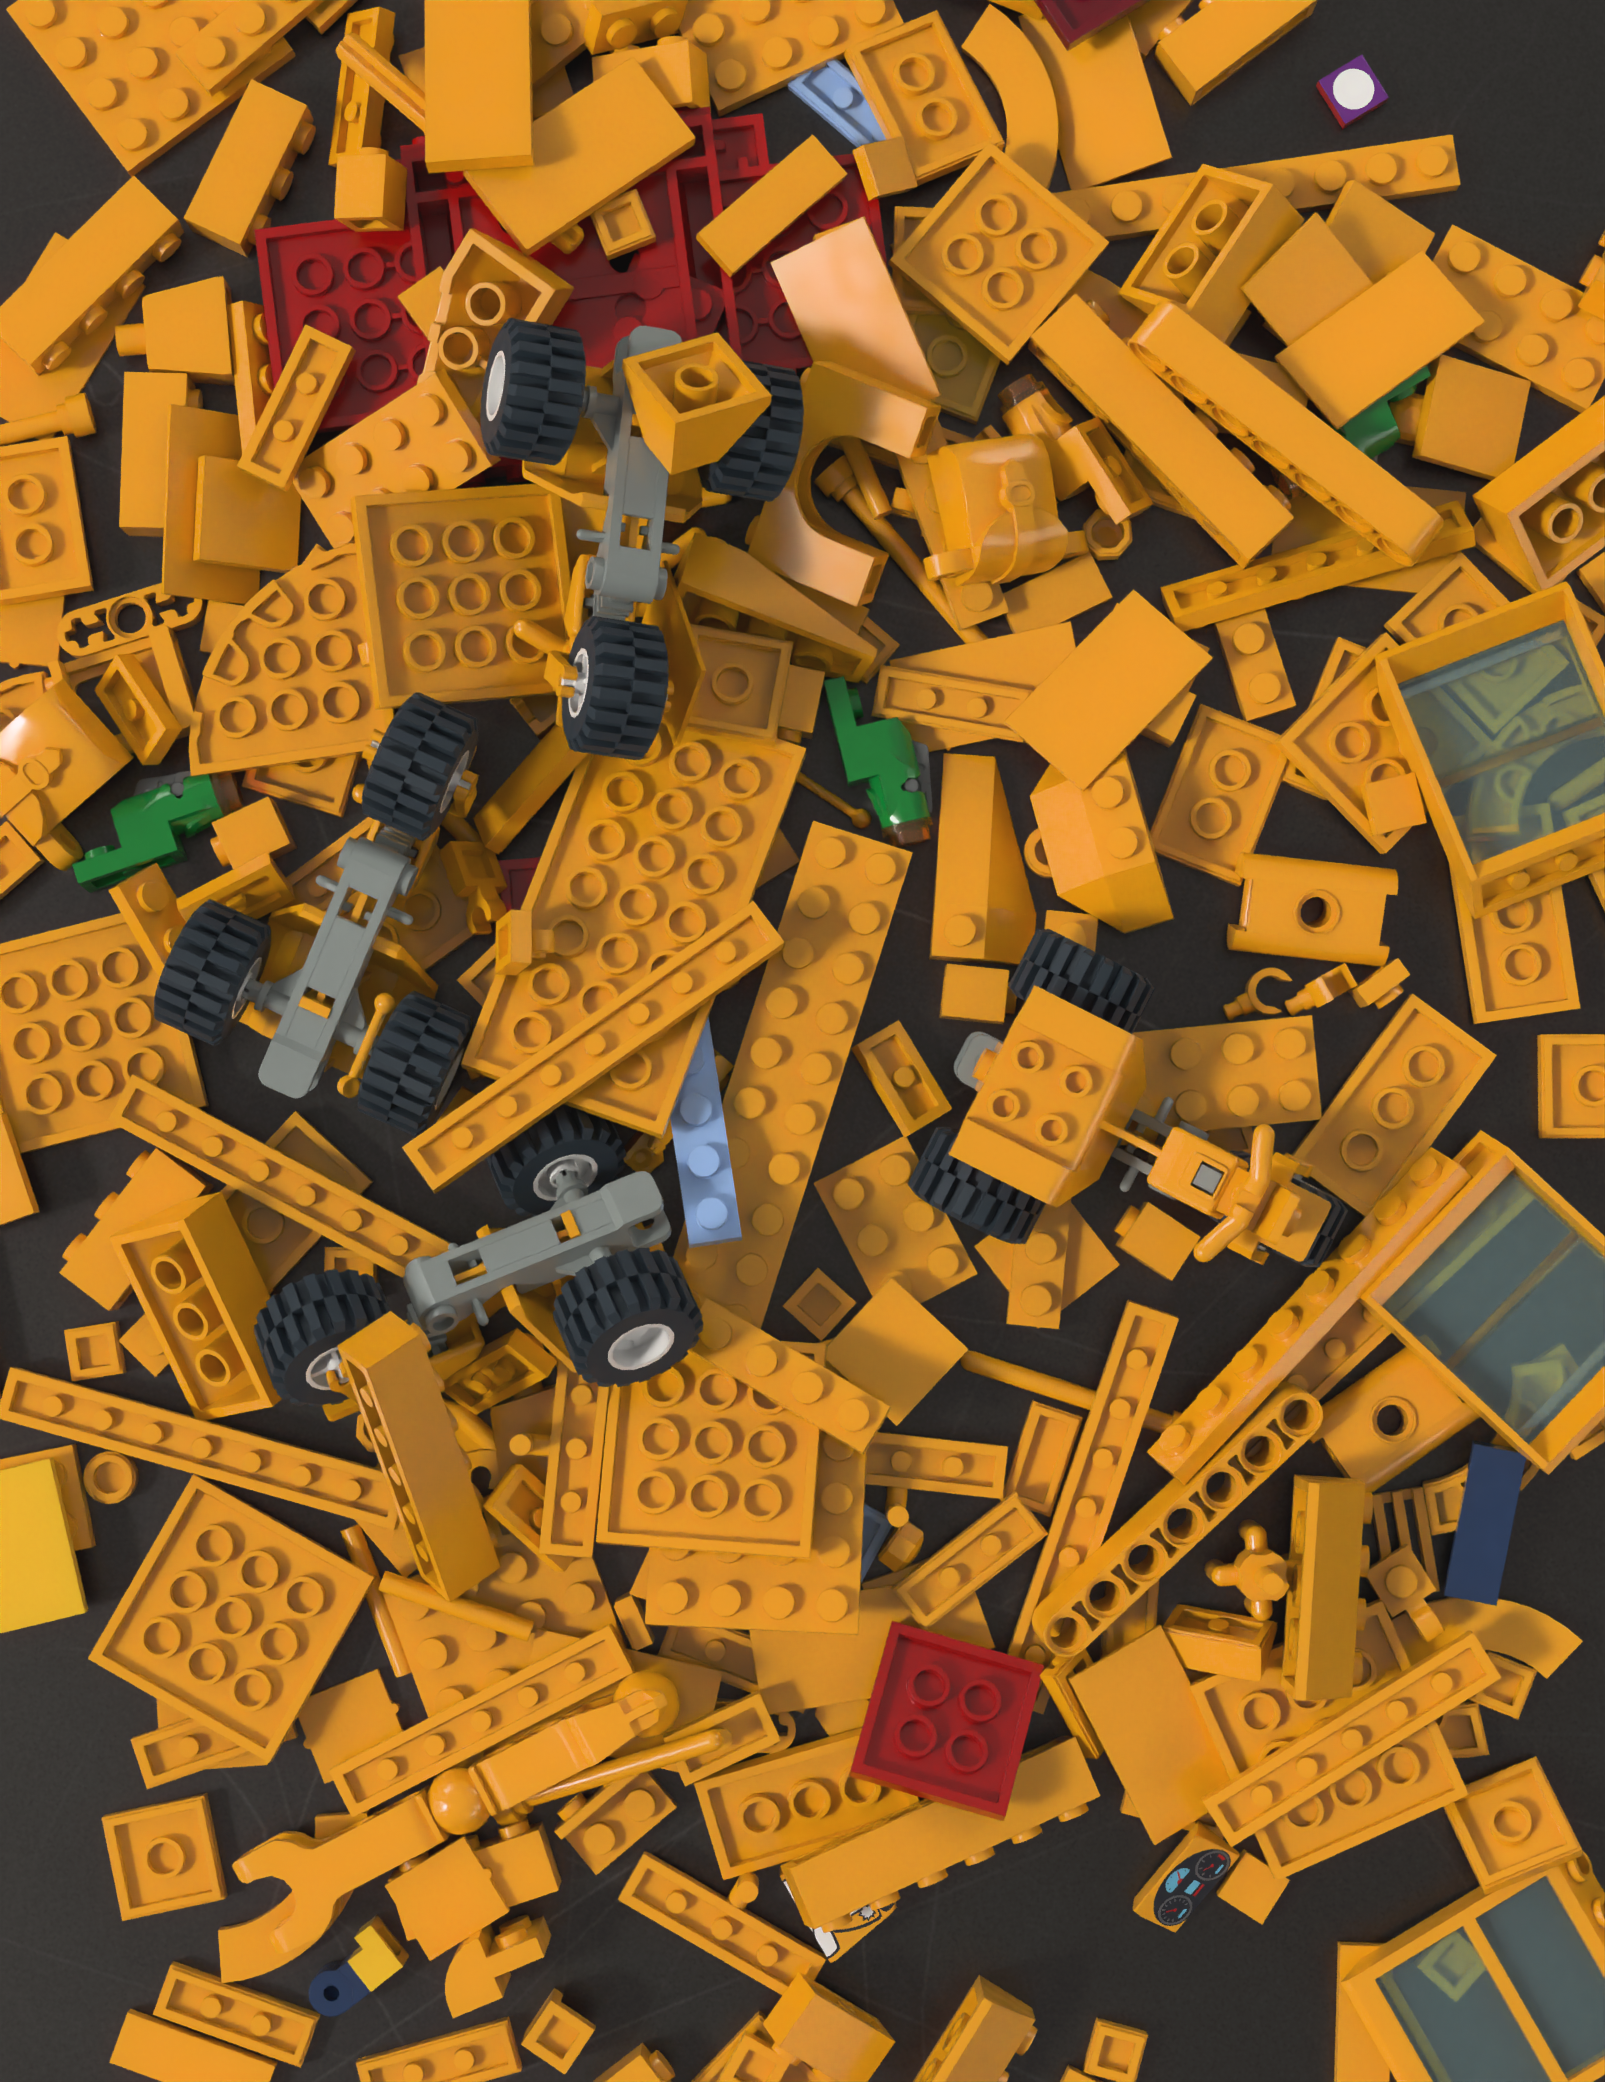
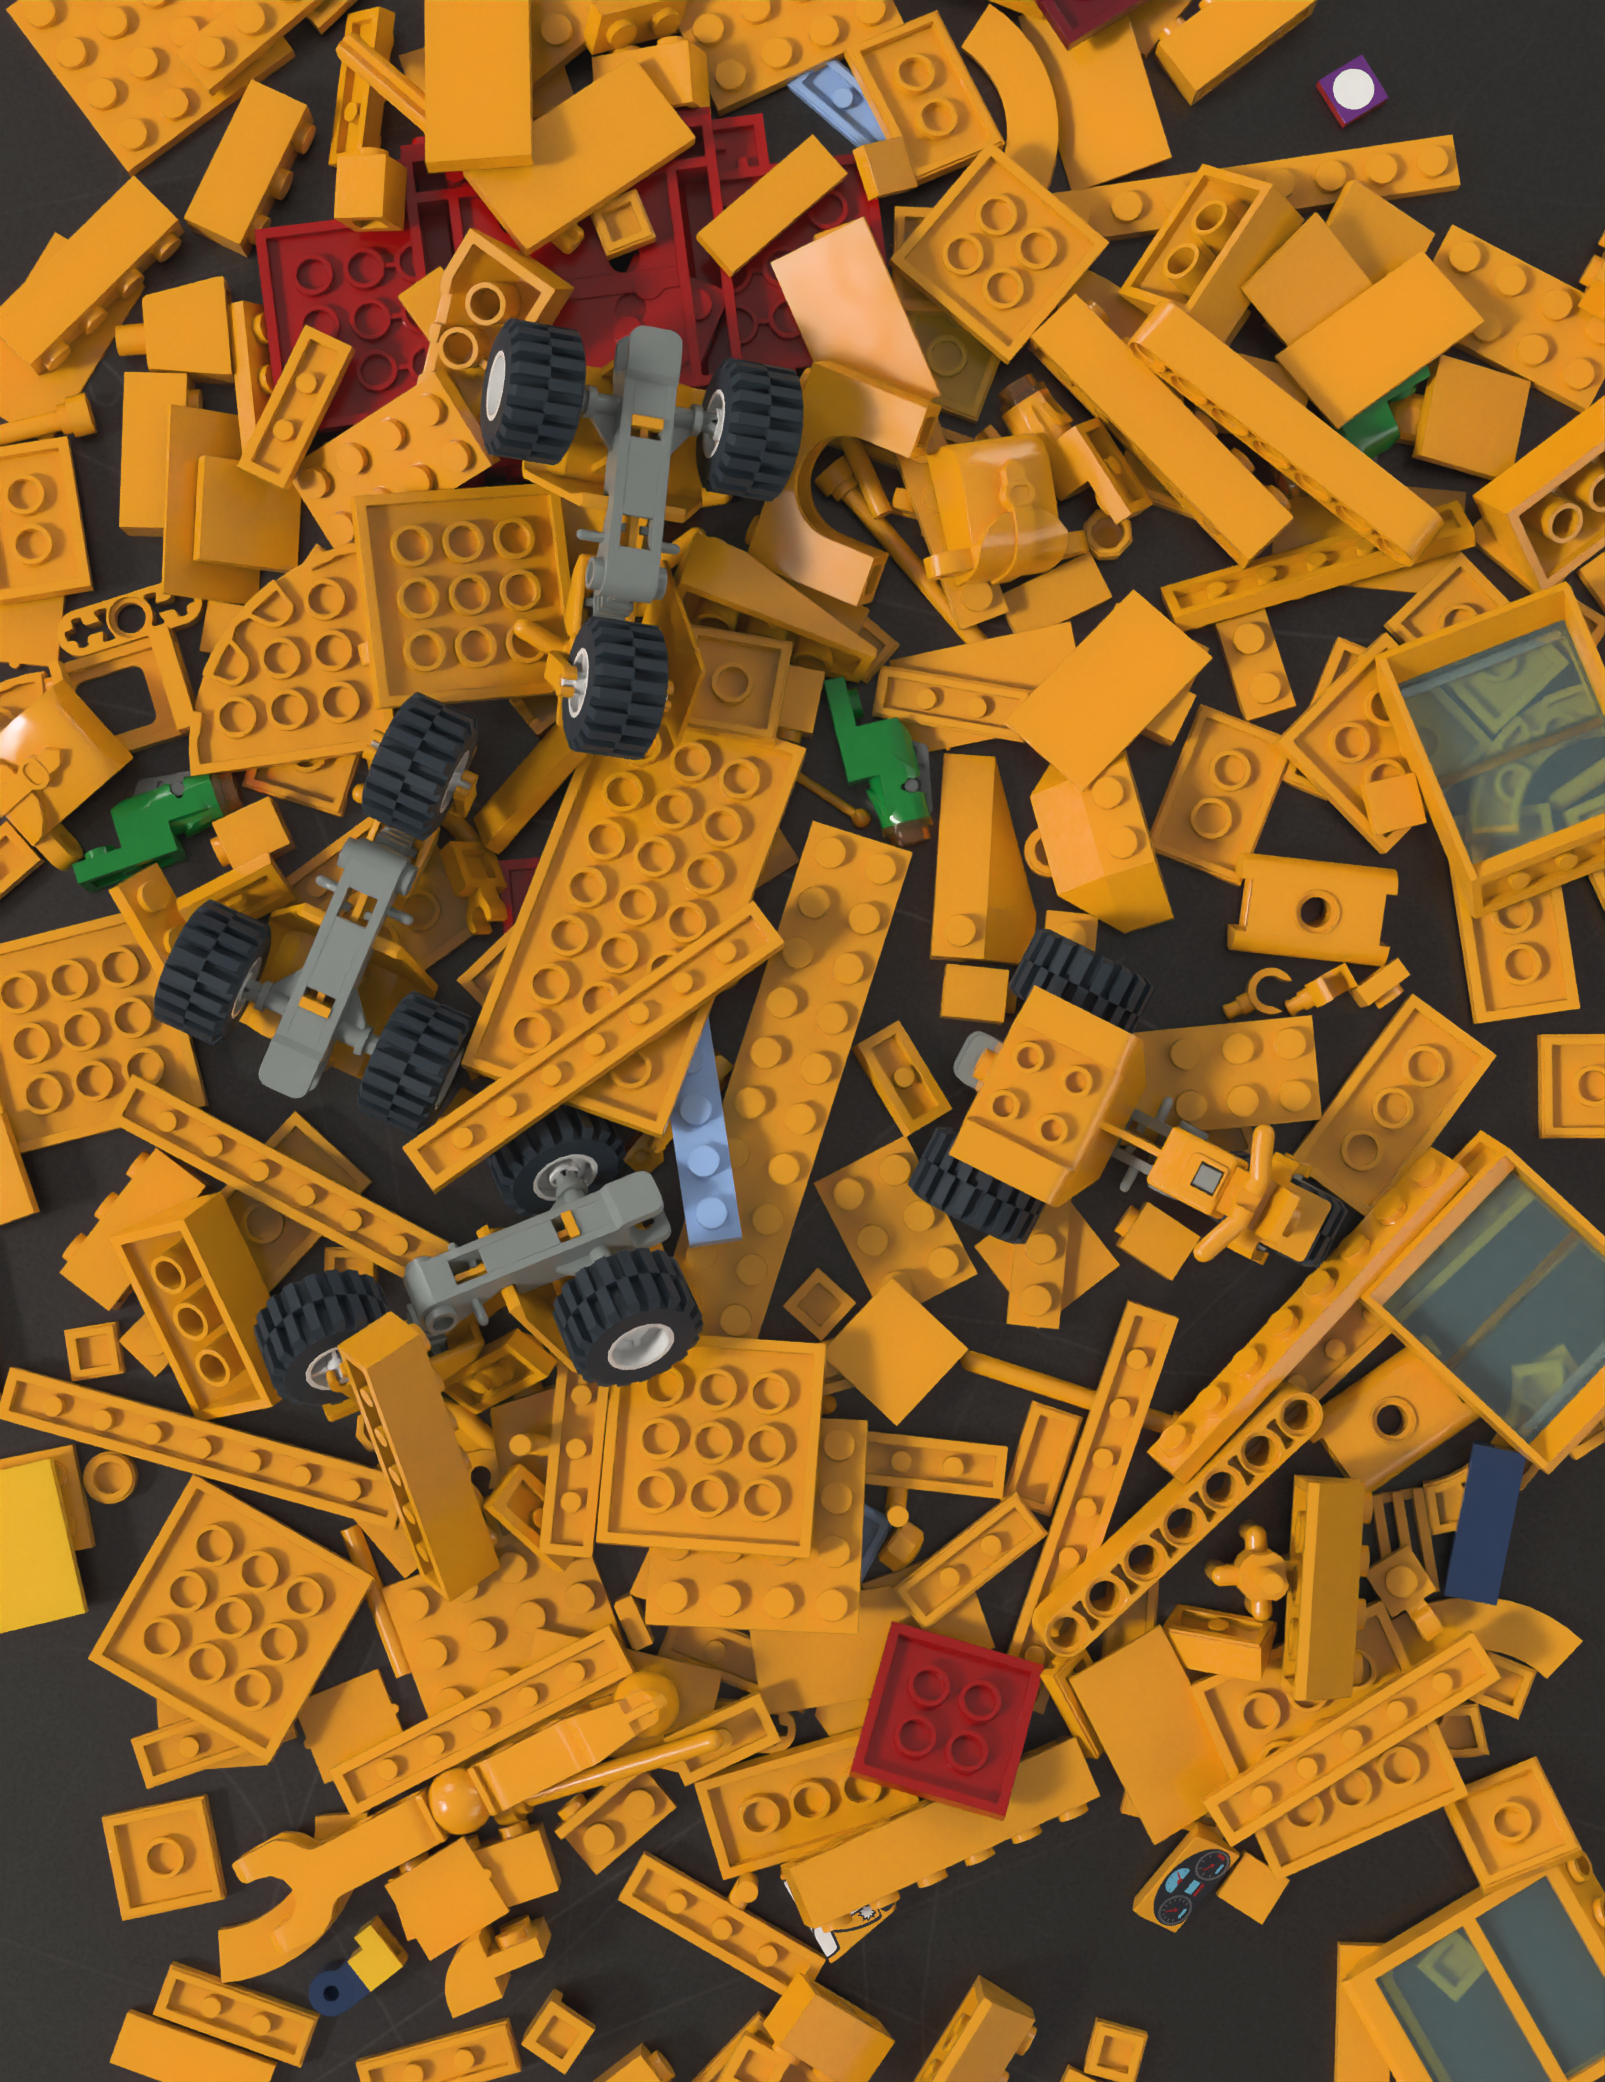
(138, 709): light orange plate -> none
(349, 1084): light orange hinge -> none
(460, 1607): light orange bar -> none
(519, 943): light orange tile -> none
(693, 400): light orange slope -> none
(789, 1378): light orange plate -> none

